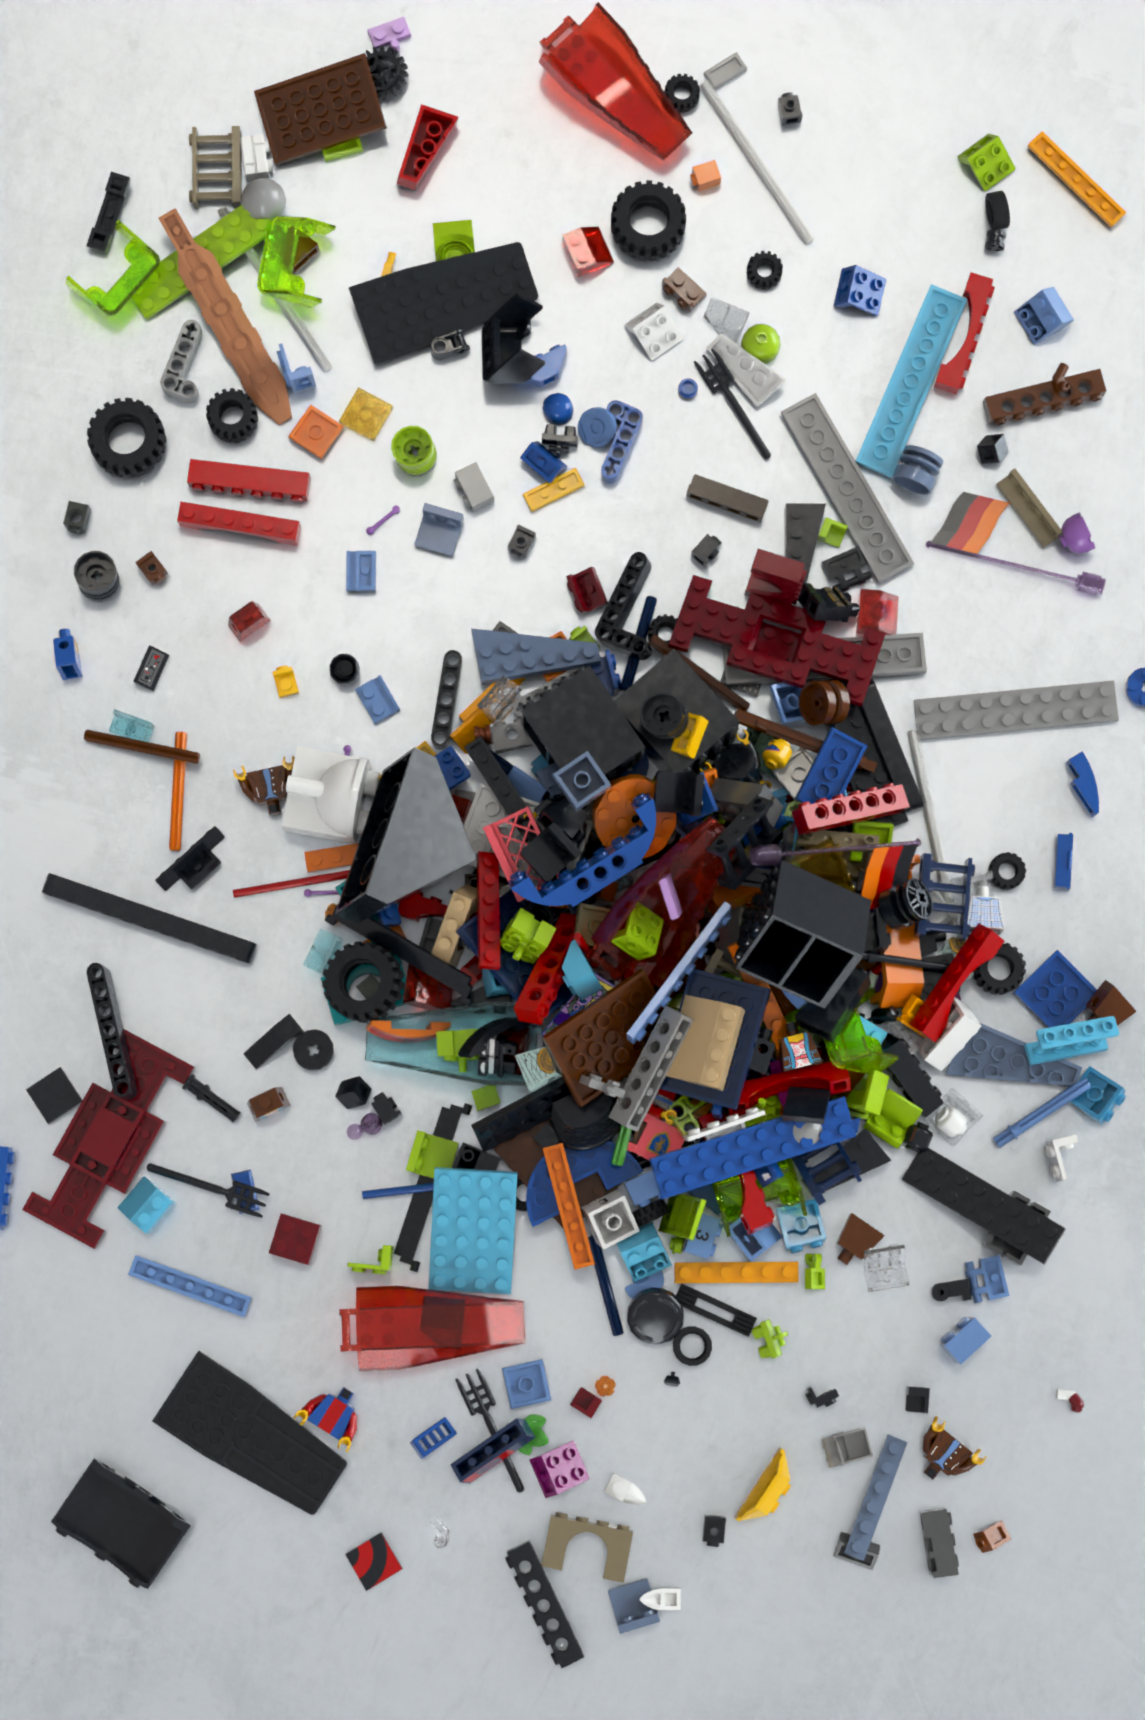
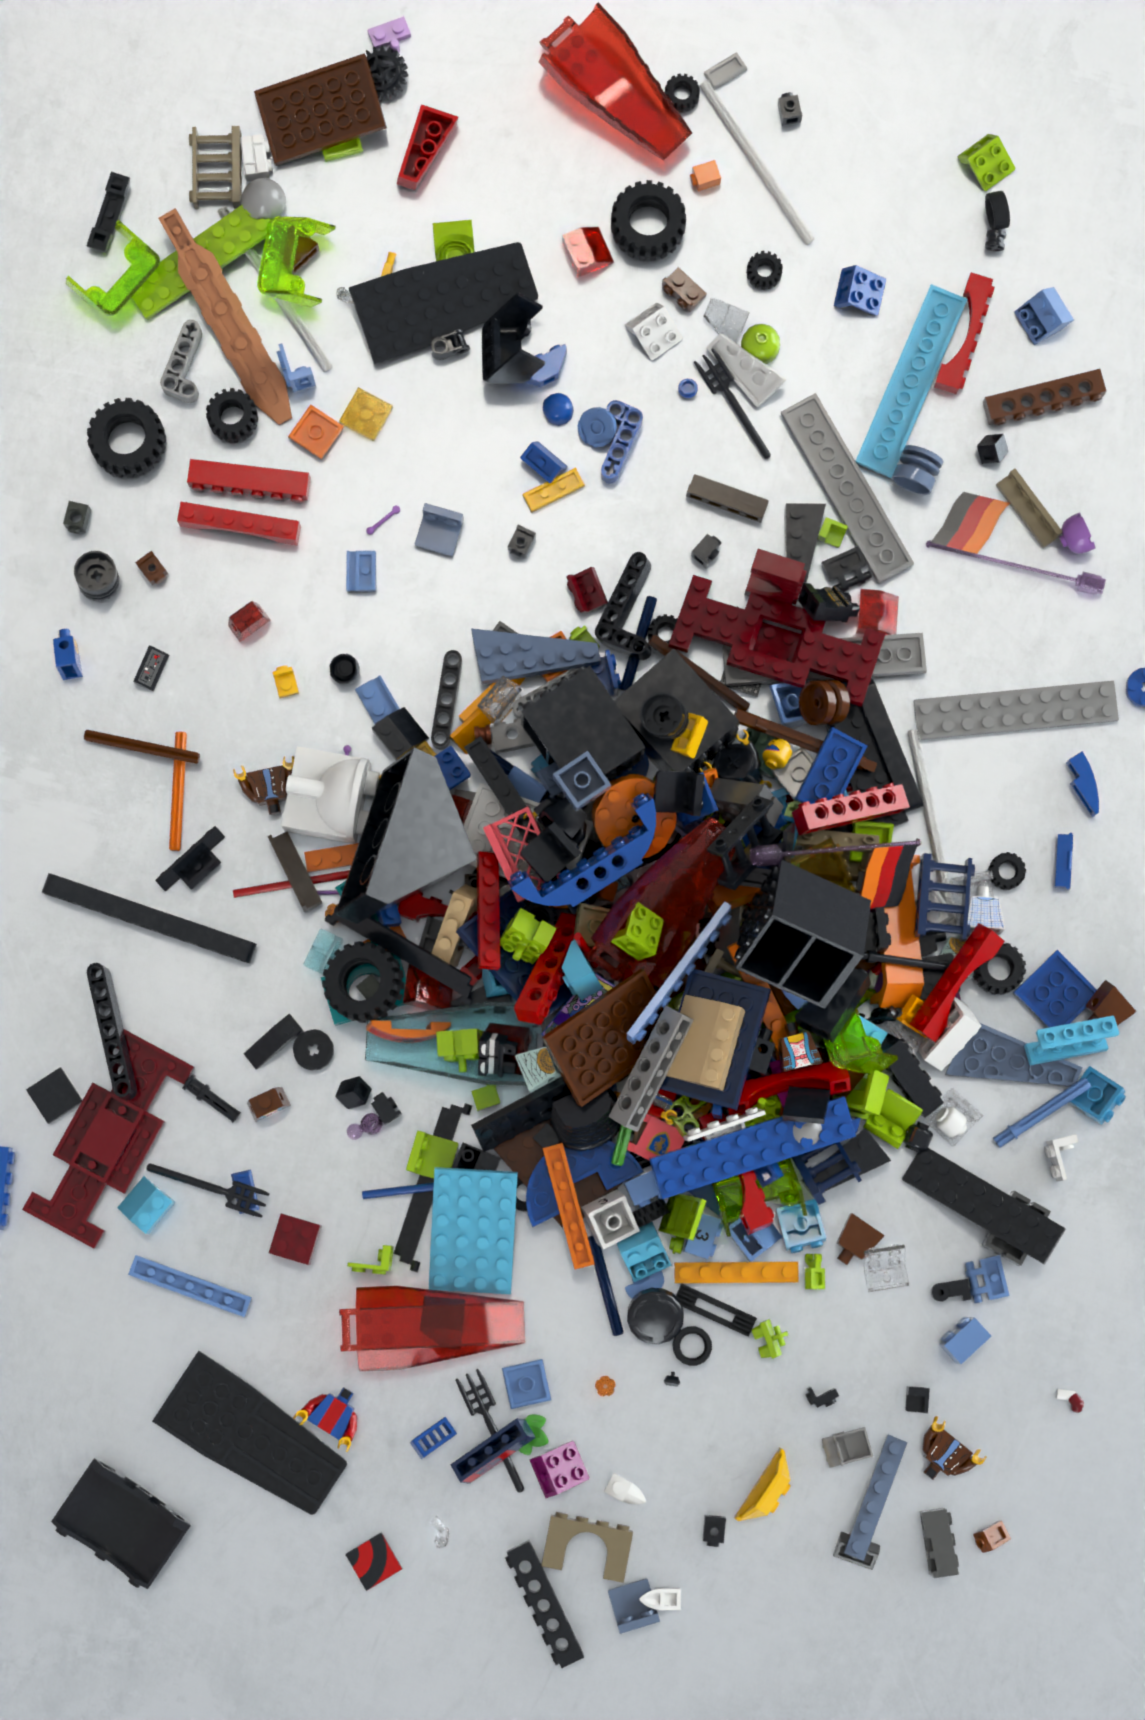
(131, 726): clear light blue panel -> none
(295, 871): none -> dark brown panel
(344, 295): none -> clear arm
(399, 733): none -> black slope
(411, 439): lime wheel -> none
(474, 487): light grey brick -> none
(475, 1043): black slope -> none
(568, 440): black hips -> none
(586, 1402): dark red panel -> none
(610, 1088): light grey plate -> none
(670, 896): lavender tile -> none
(905, 904): black wheel -> none
(1059, 380): reddish brown arm -> none
(1076, 179): light orange plate -> none

